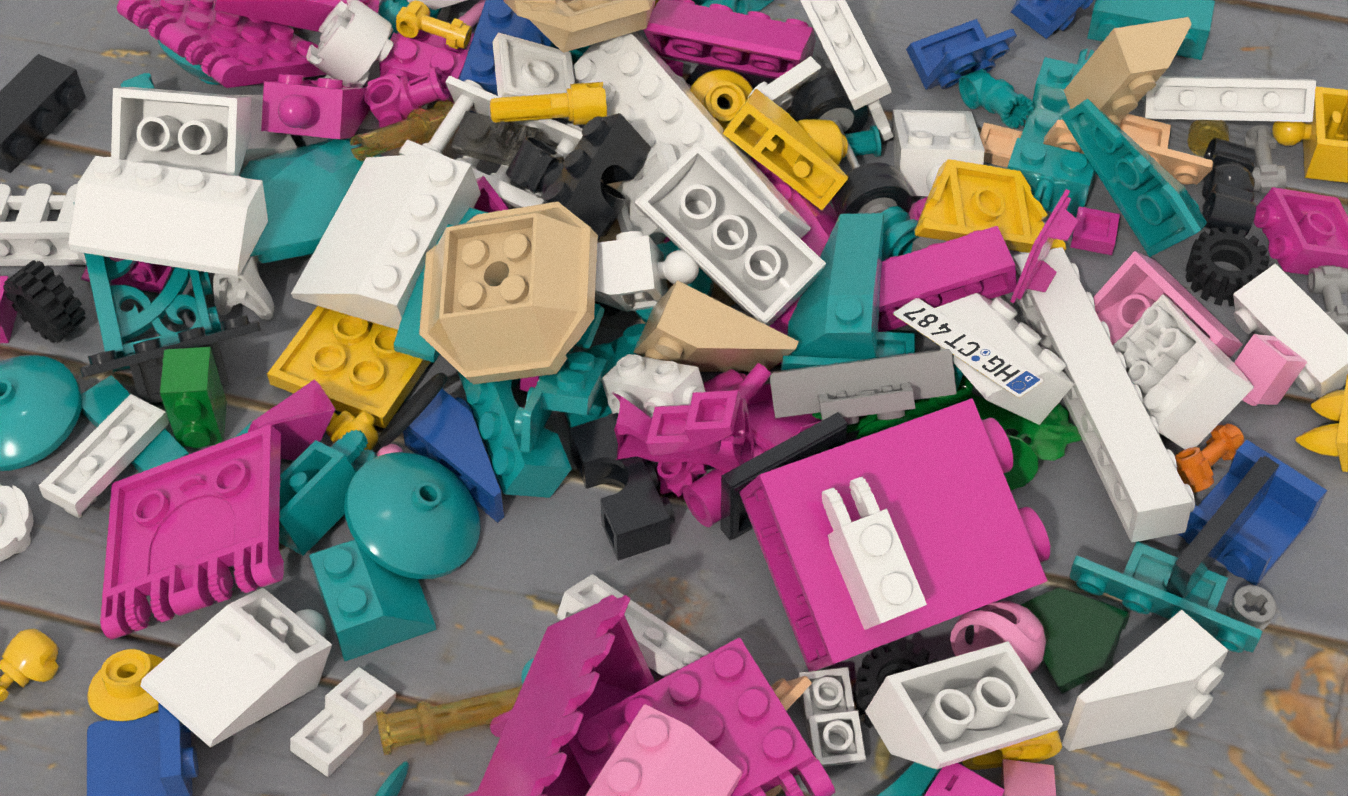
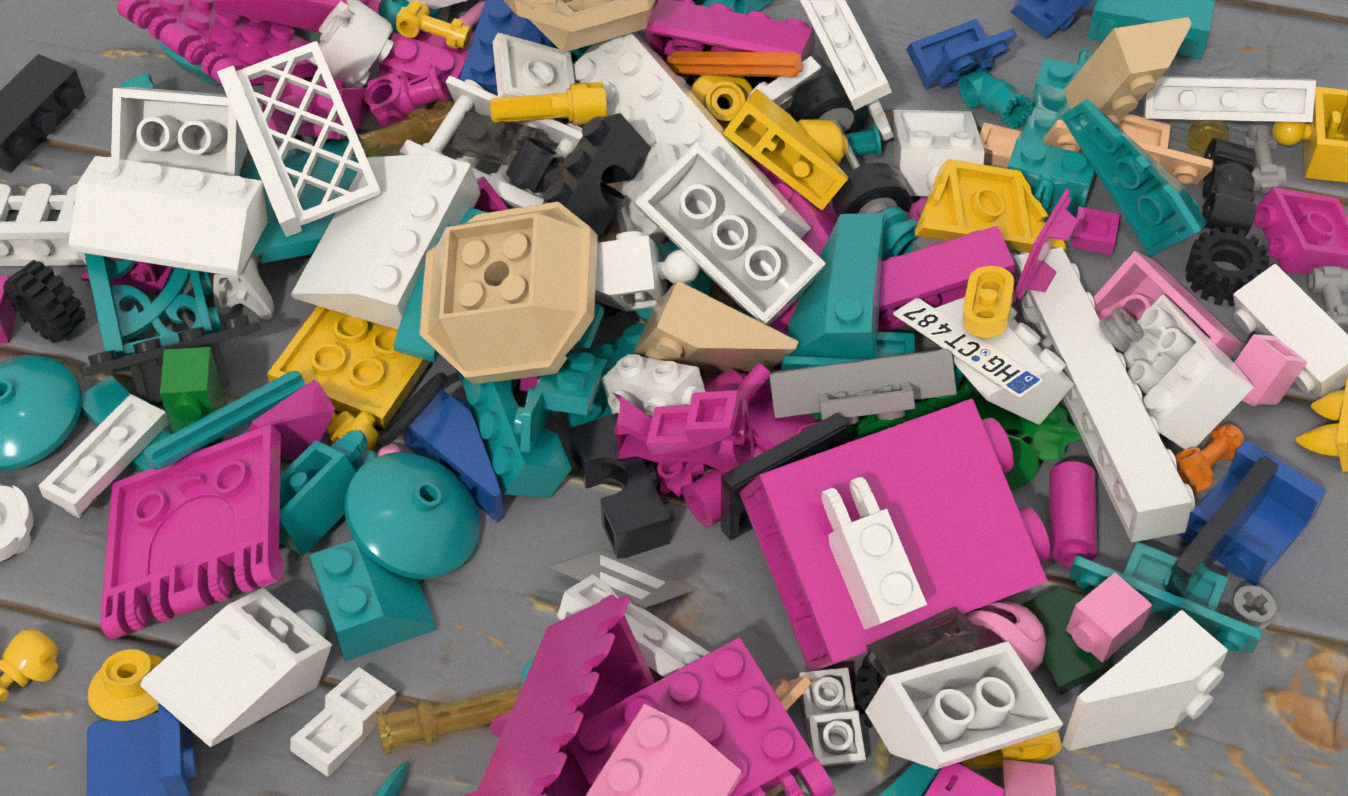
(222, 421): none -> teal axle
(265, 152): none -> white fence
(624, 577): none -> light grey sticker
(736, 63): none -> orange axle
(924, 643): none -> clear smoke plate
(988, 301): none -> yellow plate
(1072, 512): none -> dark pink brick
(1108, 617): none -> bright pink brick
(1121, 329): none -> light grey bush

